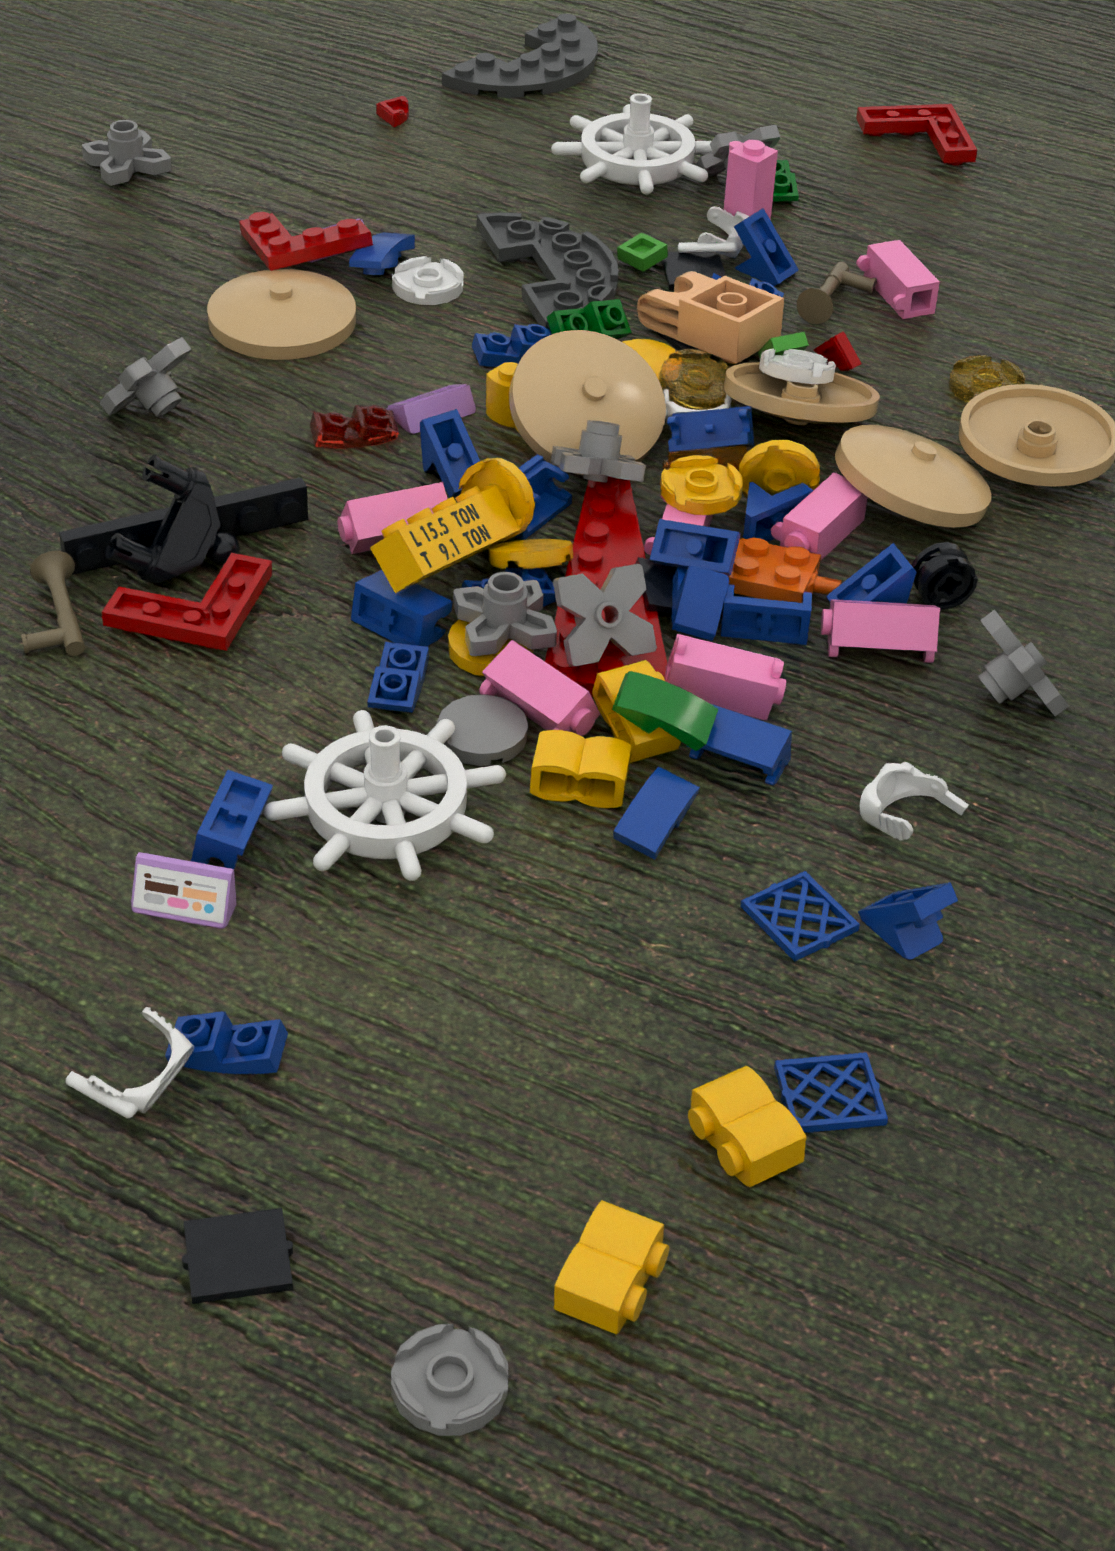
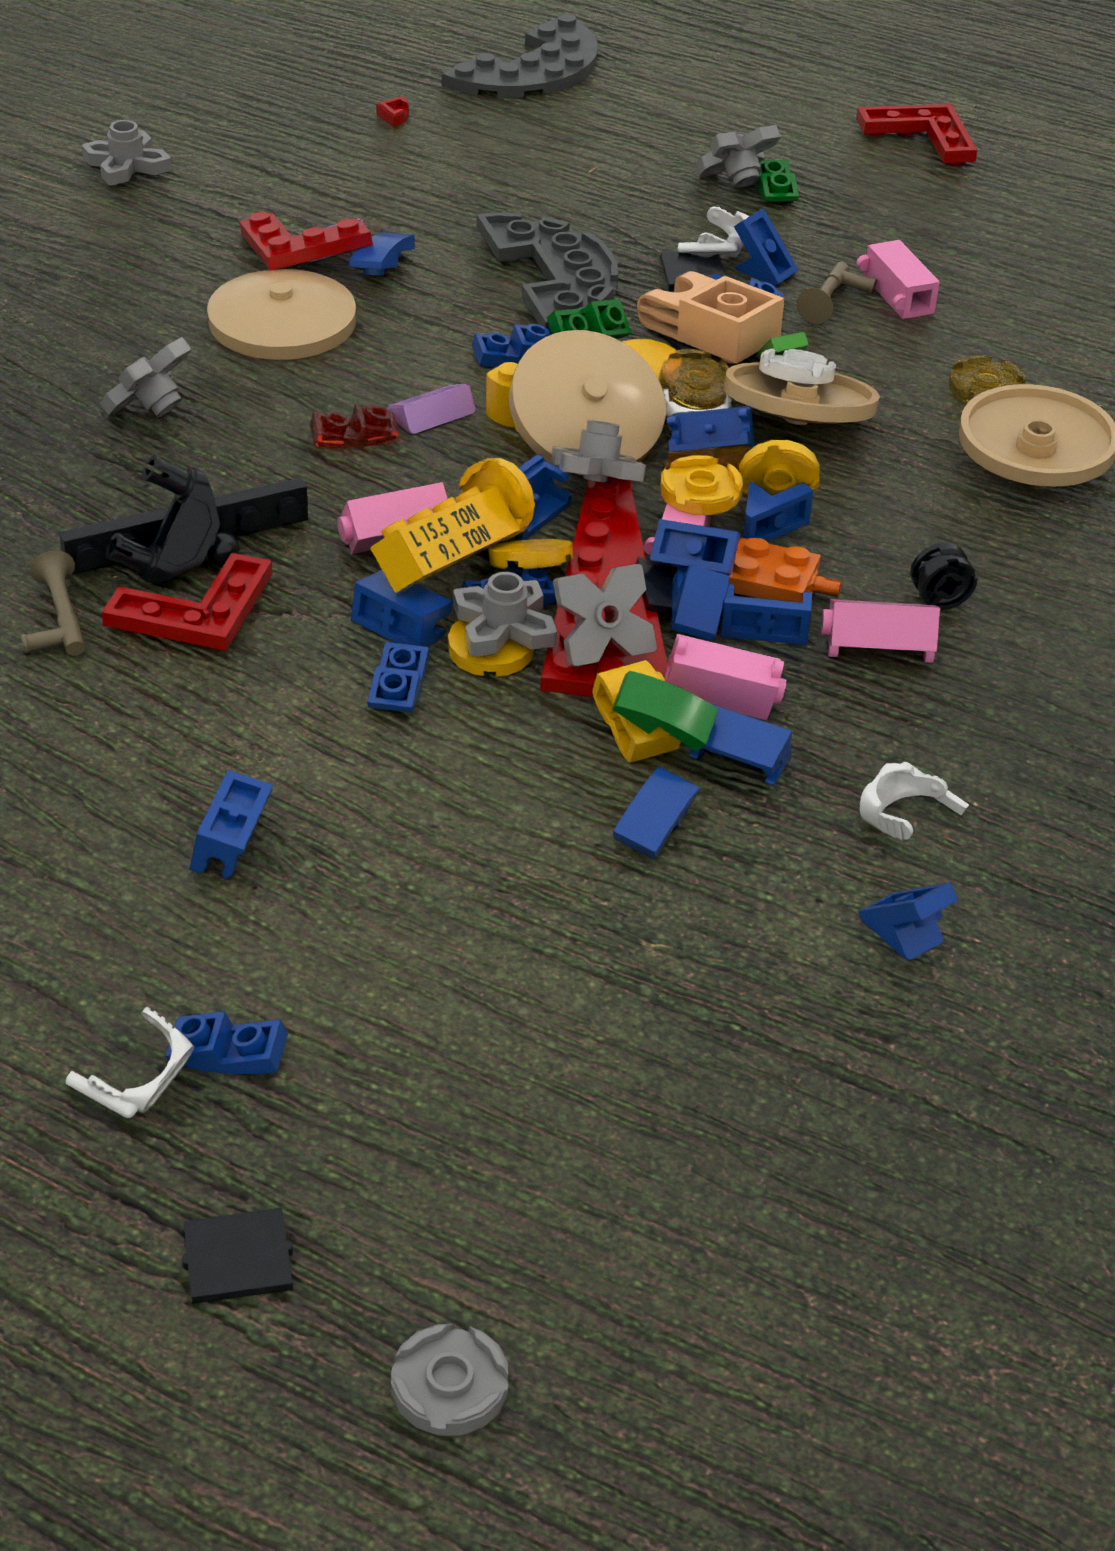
(183, 890): slope -> none
(385, 794): white piece -> none
(427, 281): white tile -> none
(447, 449): blue slope -> none
(485, 729): light grey tile -> none
(539, 691): bright pink brick -> none
(580, 769): yellow brick -> none
(610, 1267): yellow brick -> none
(636, 147): white piece -> none
(642, 252): bright green plate -> none
(746, 1126): yellow brick -> none
(750, 177): bright pink brick -> none
(822, 898): blue window -> none
(823, 517): bright pink brick -> none
(829, 1064): blue window -> none
(839, 351): red tile -> none
(881, 580): blue slope -> none
(913, 476): tan dish -> none
(1017, 668): light grey plant -> none

